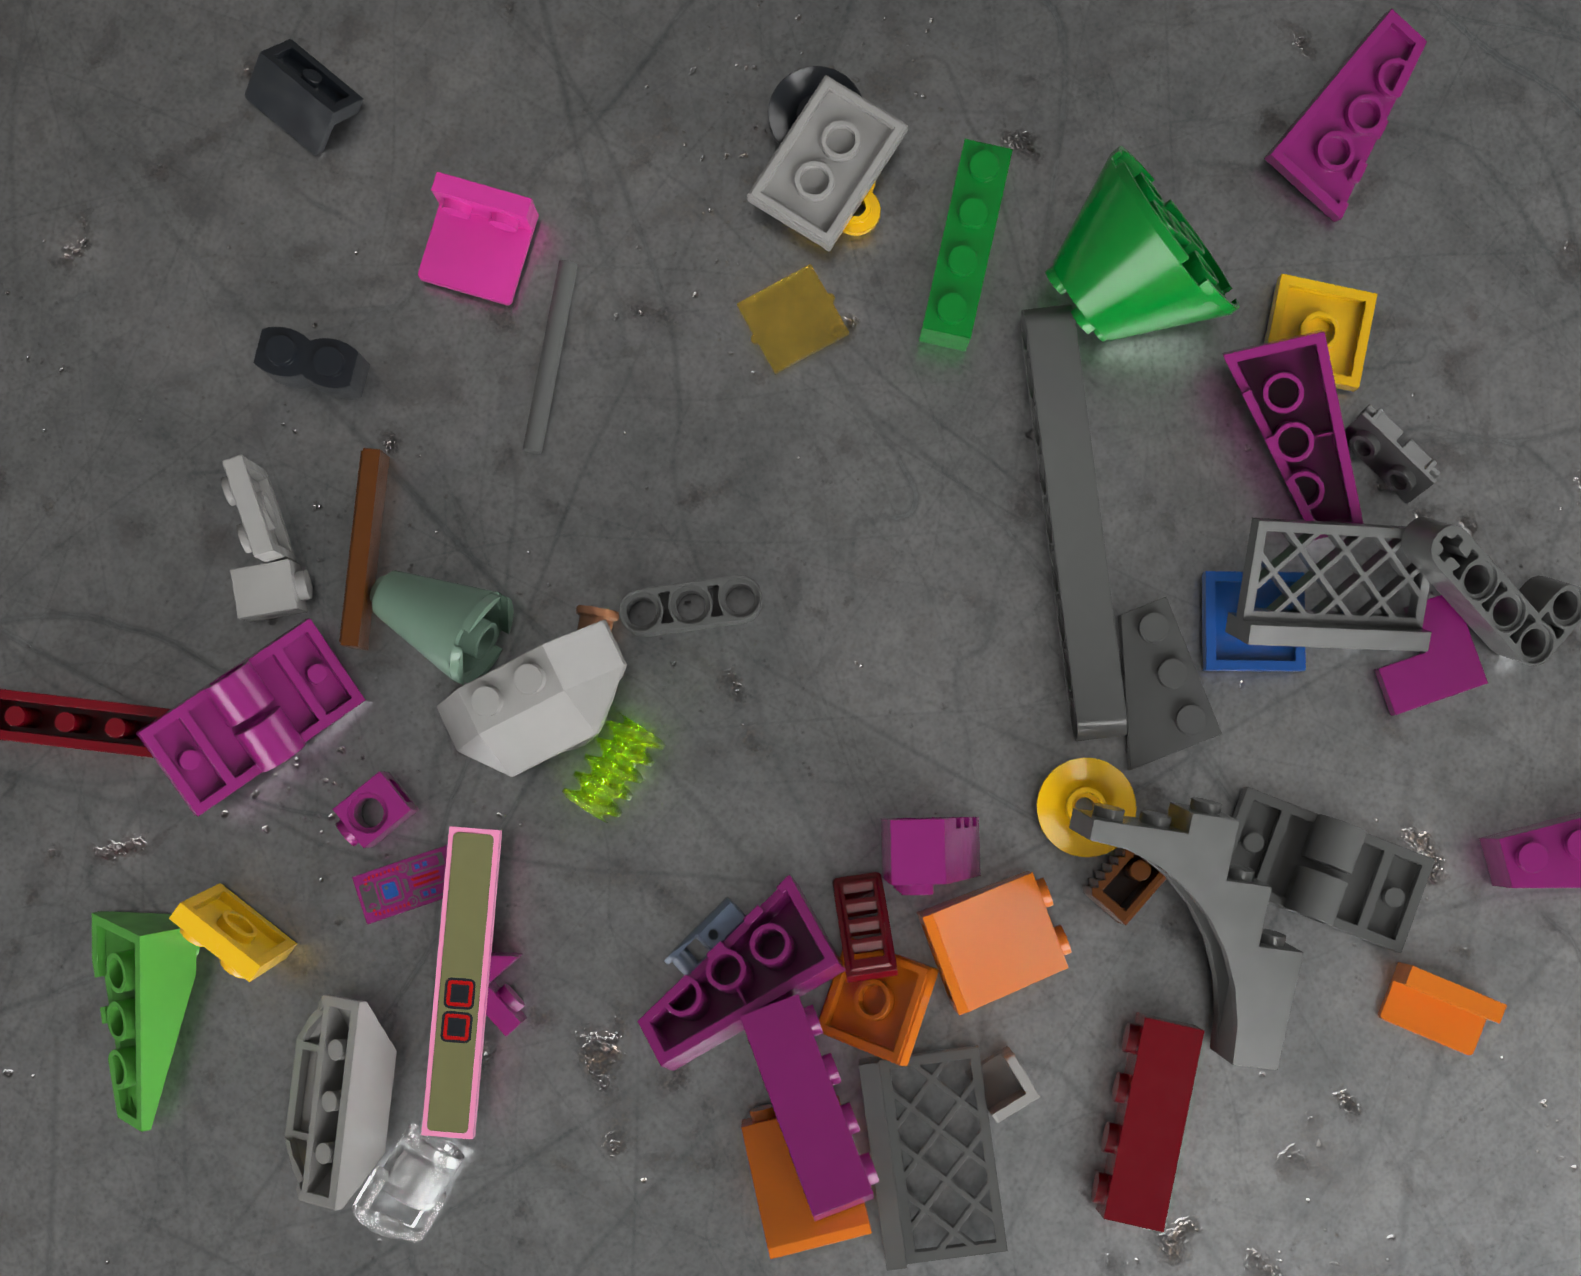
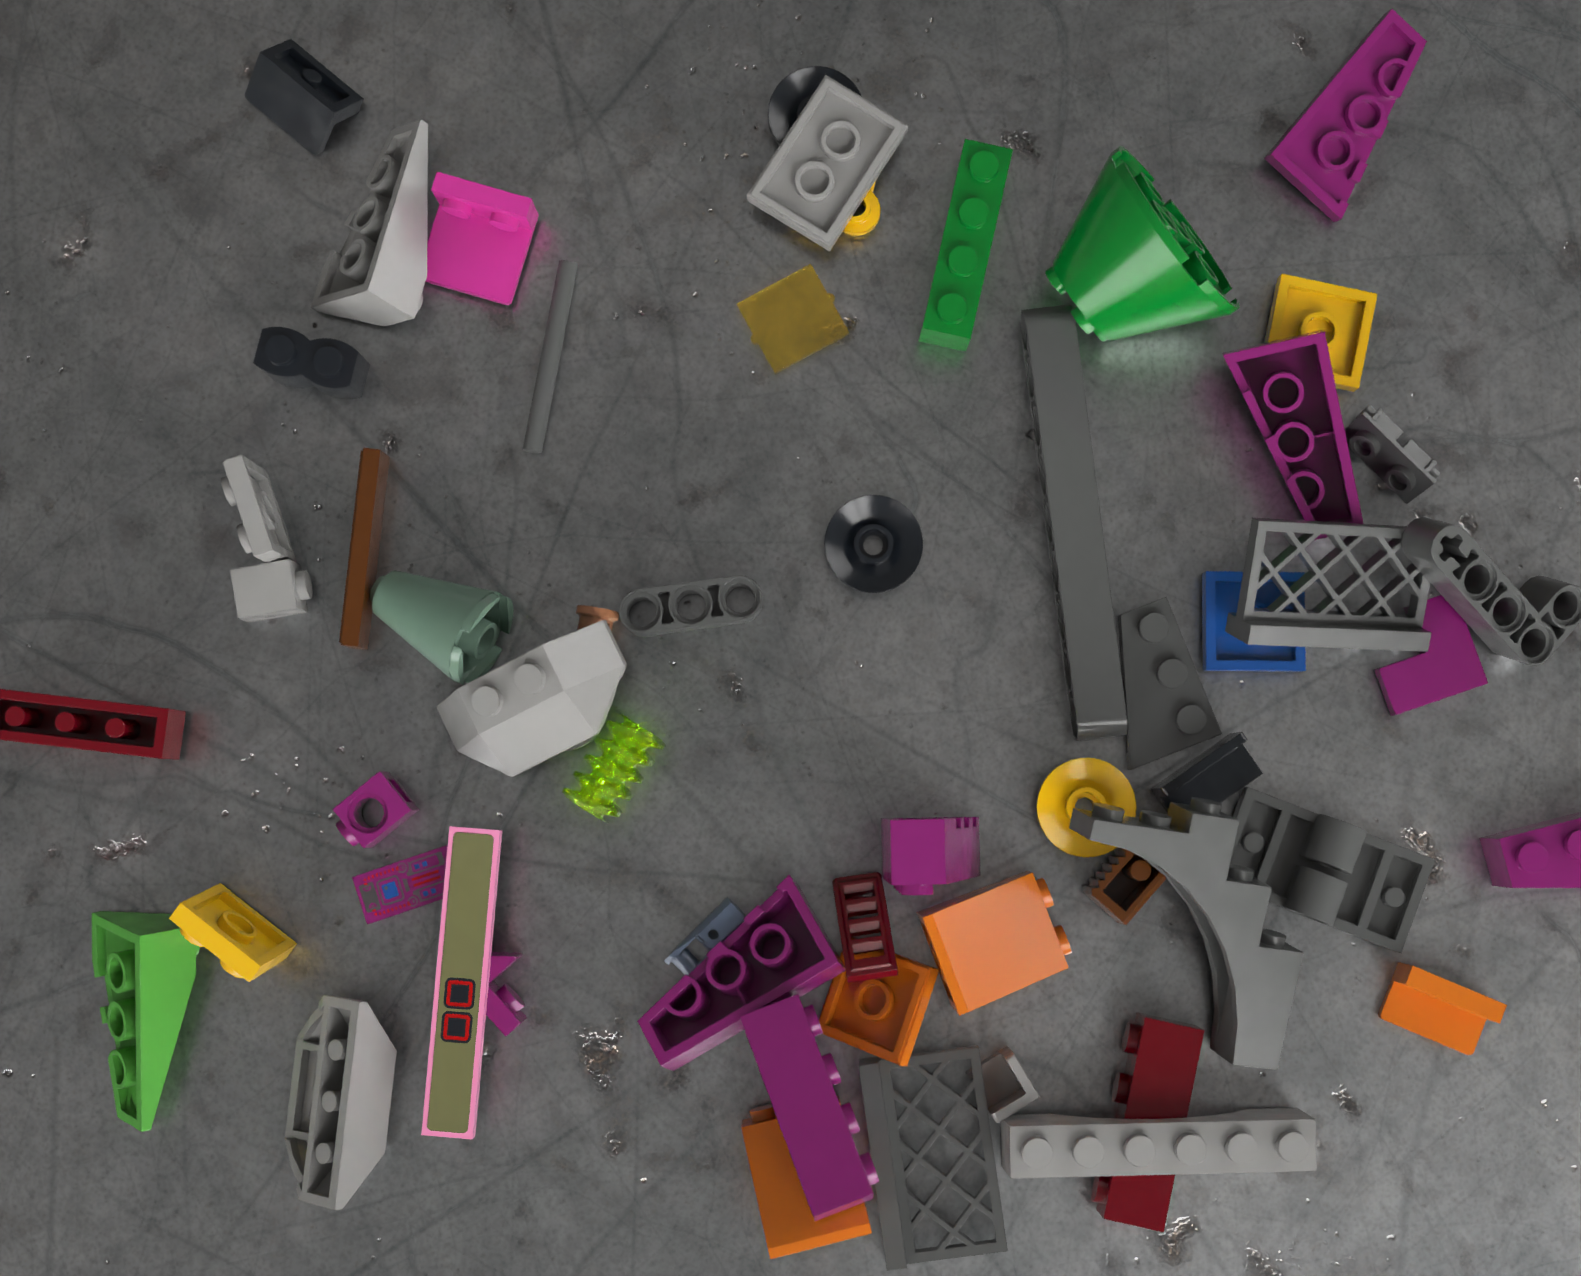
(251, 717): magenta plate -> none
(385, 256): none -> light grey wedge
(414, 1176): clear piece -> none
(873, 518): none -> black dish
(1170, 1146): none -> light grey arch
(1211, 775): none -> black panel

